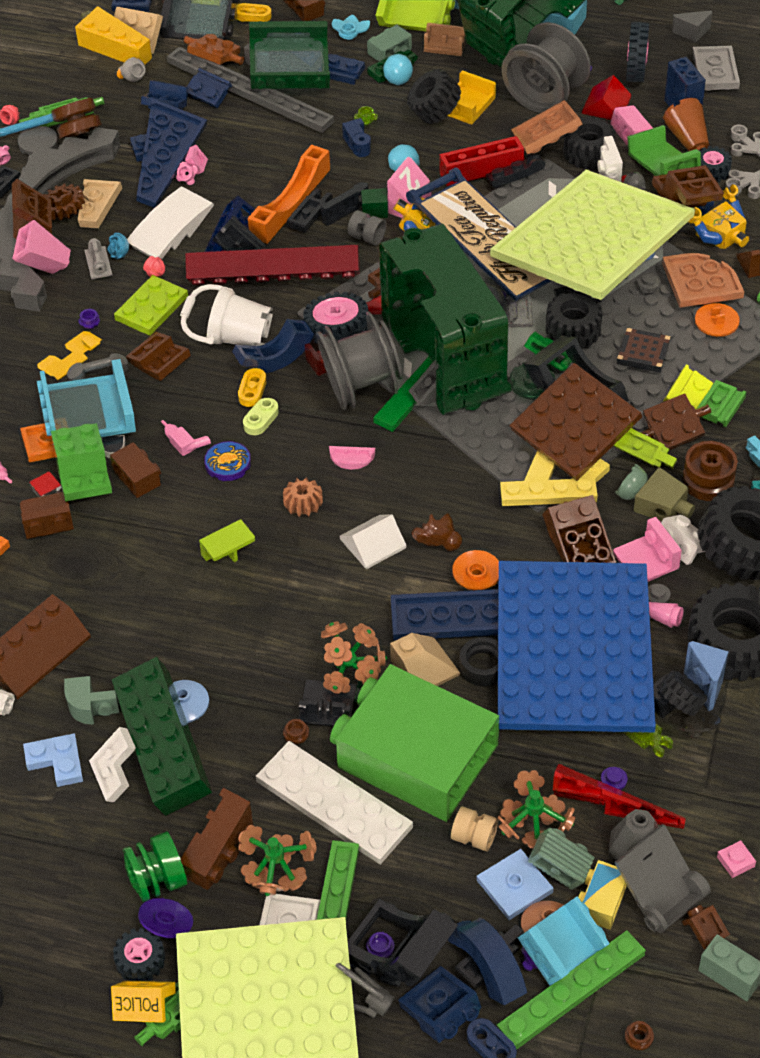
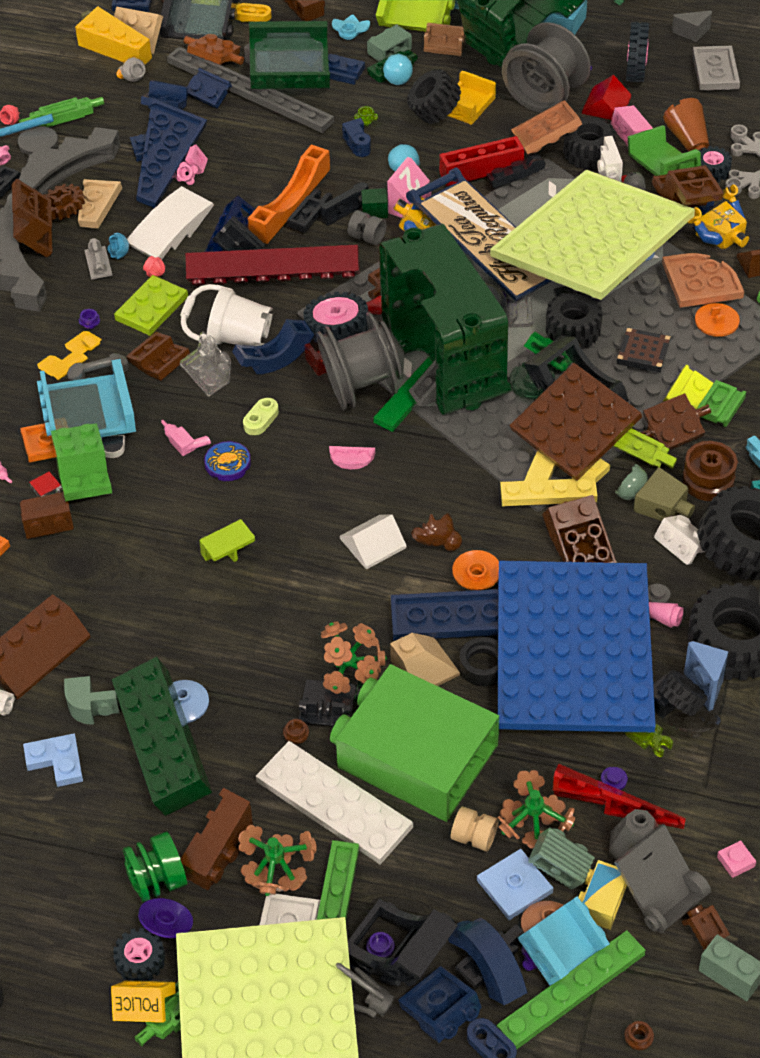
(40, 249): bright pink slope -> none
(75, 116): reddish brown wheel -> none
(107, 764): white plate -> none
(135, 469): reddish brown brick -> none
(208, 365): none -> clear bracket
(252, 387): yellow plate -> none
(302, 497): nougat gear -> none
(654, 548): bright pink bracket -> none
(683, 74): dark blue window -> none

